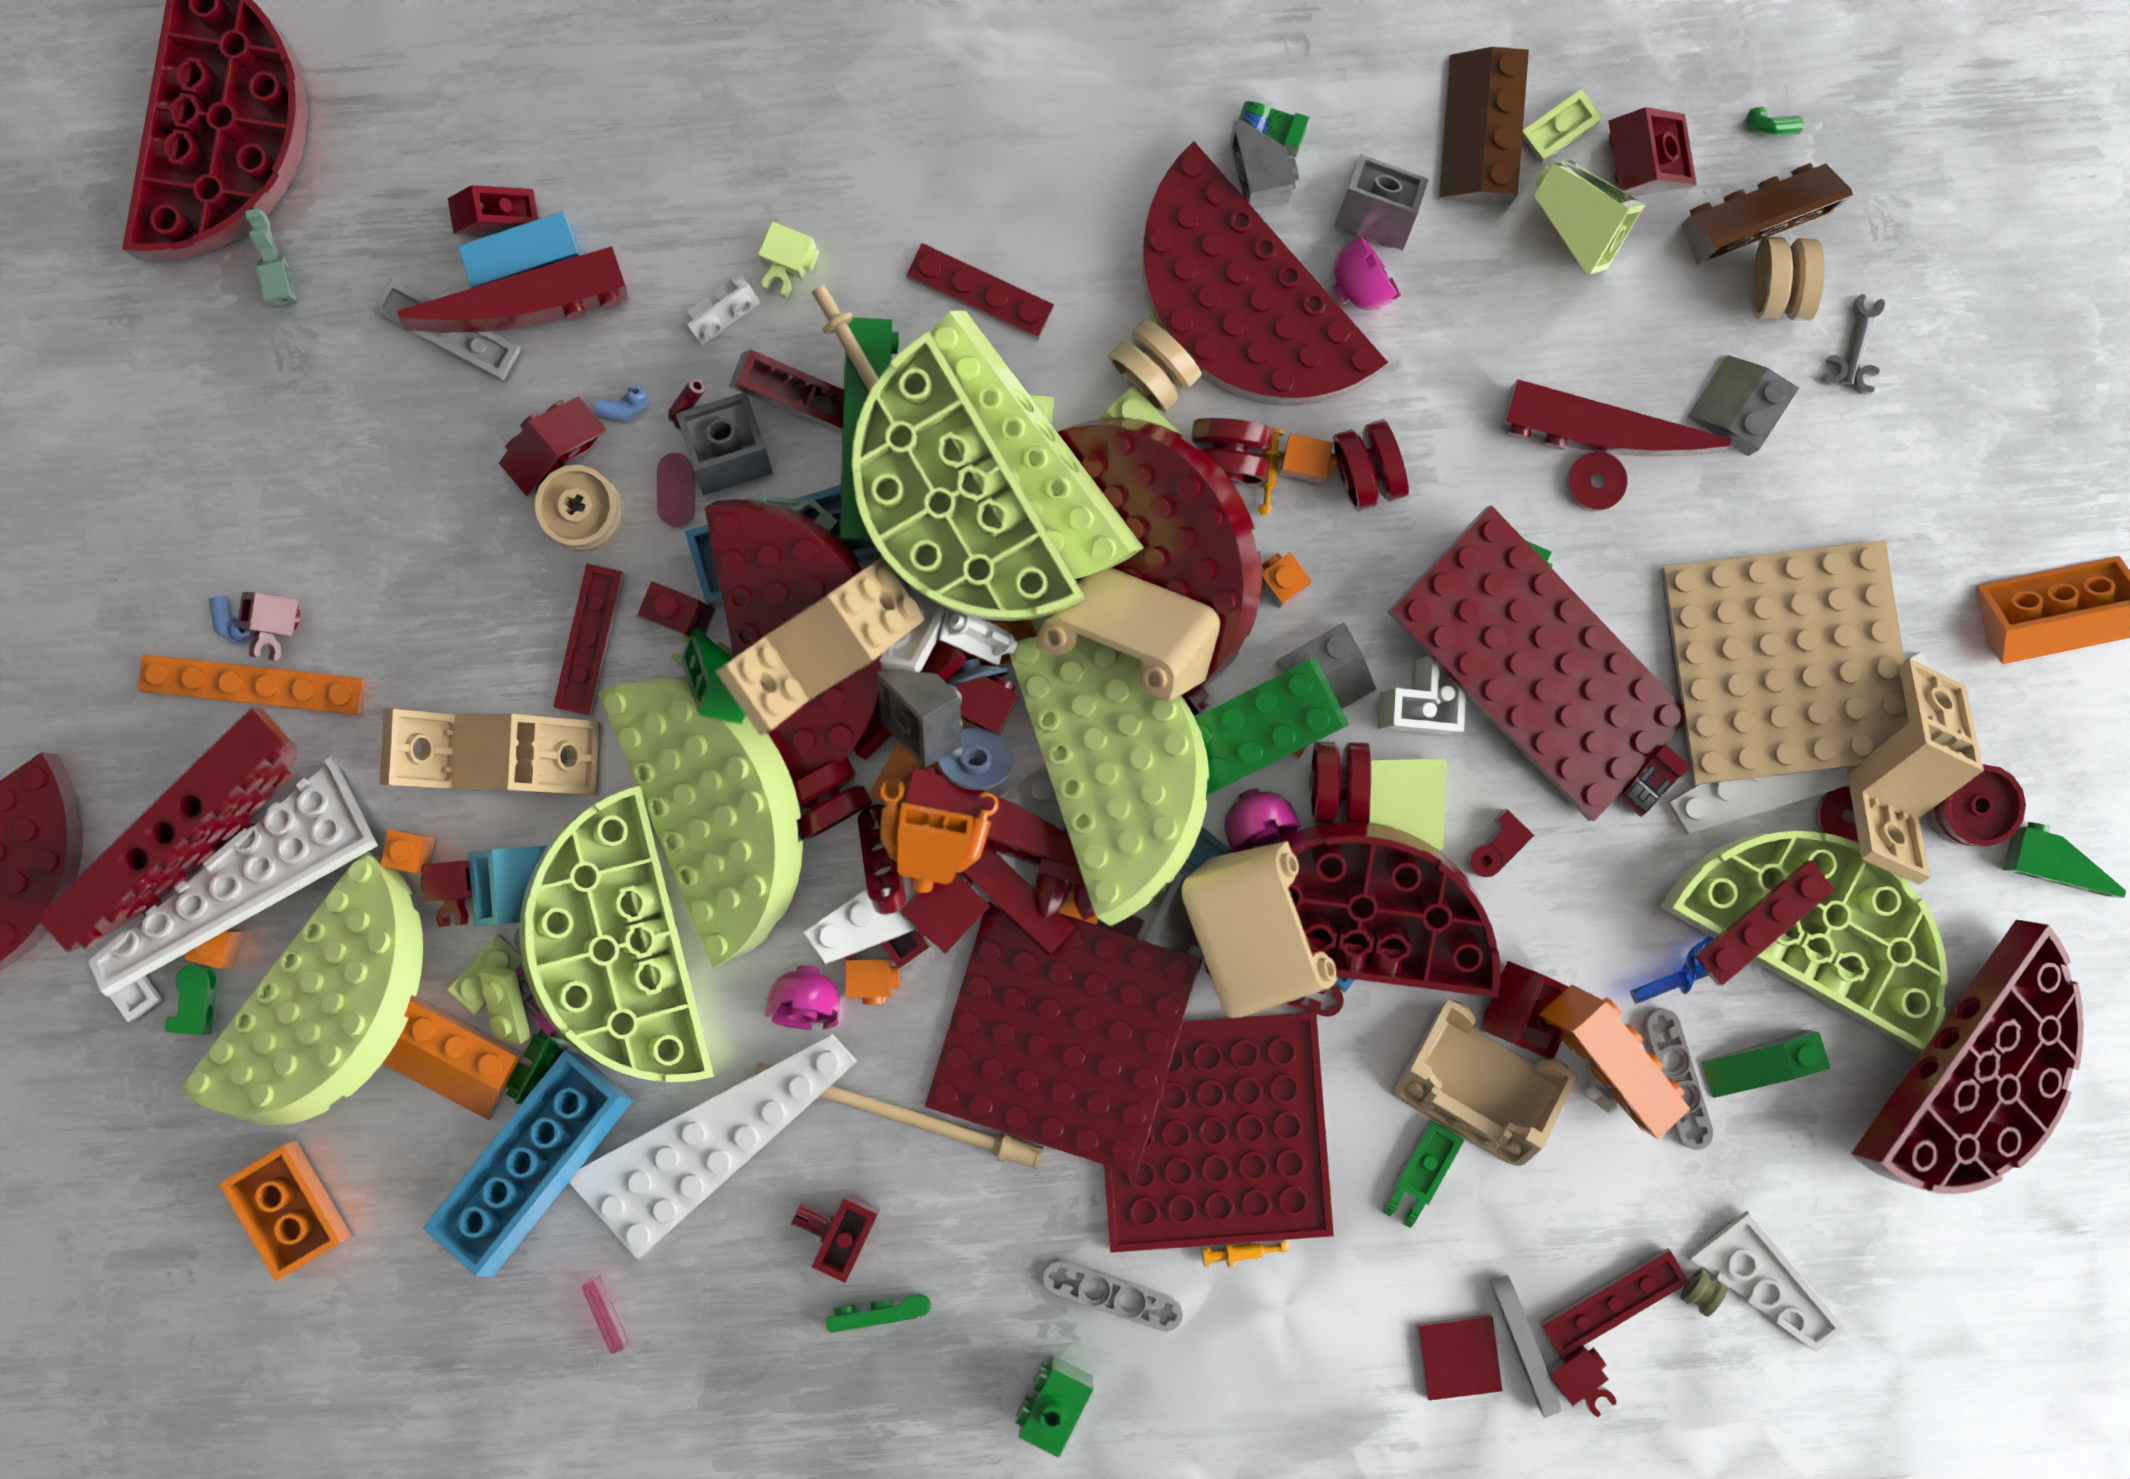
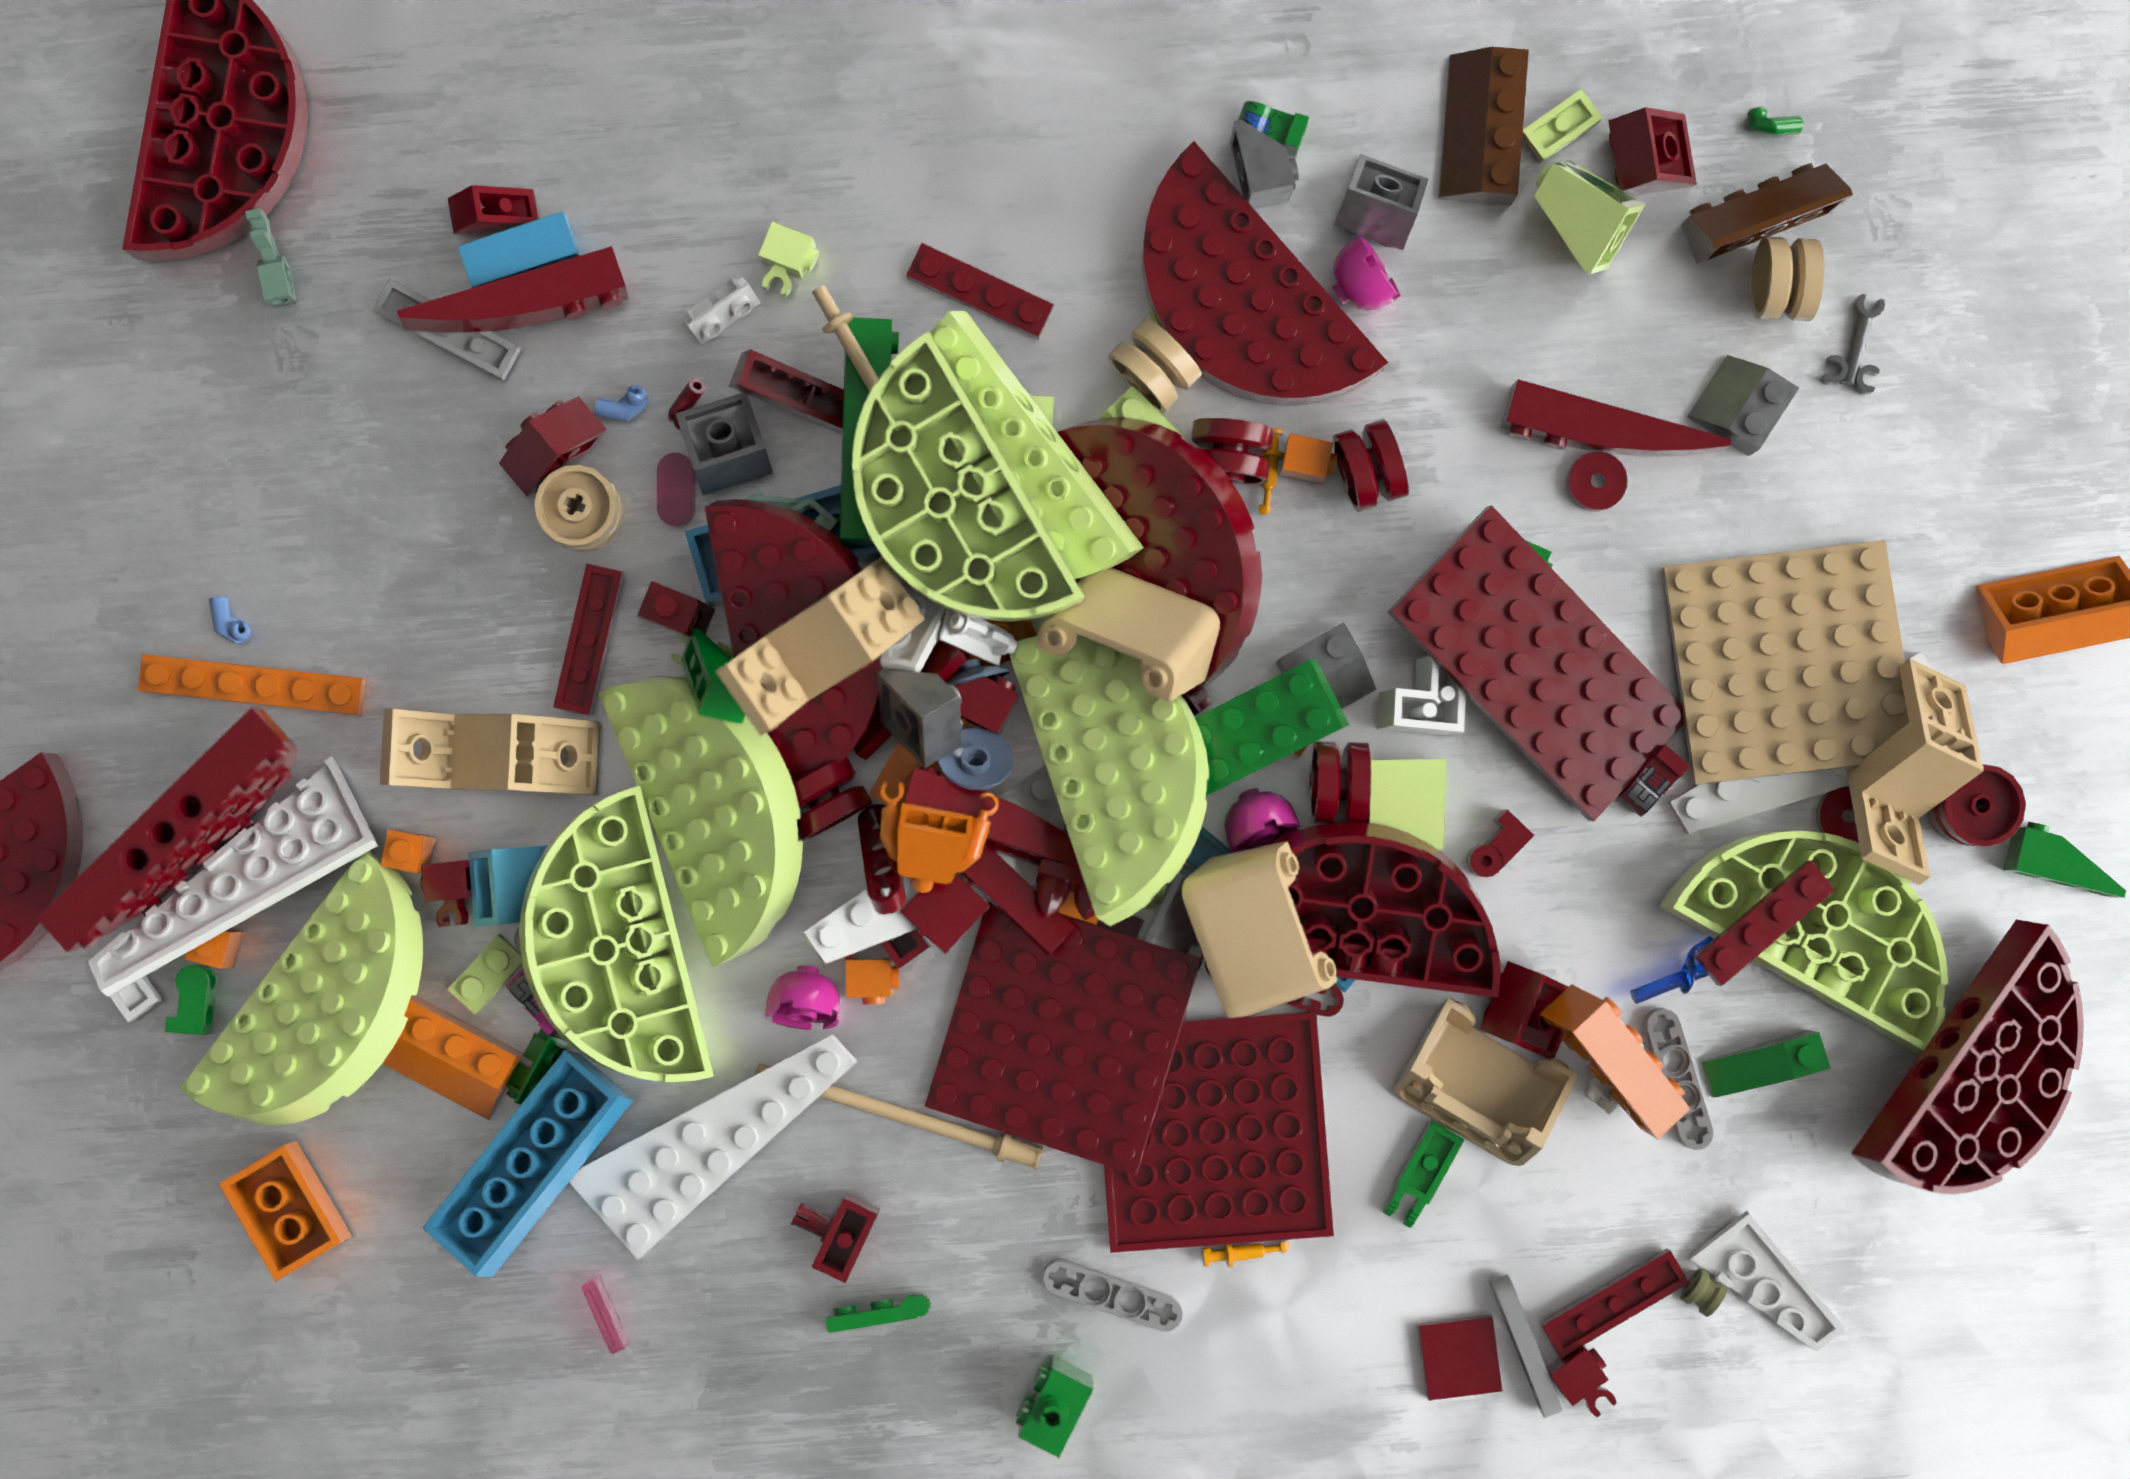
(267, 617): brick -> none
(504, 1004): yellowish green plate -> none
(1283, 578): orange brick -> none

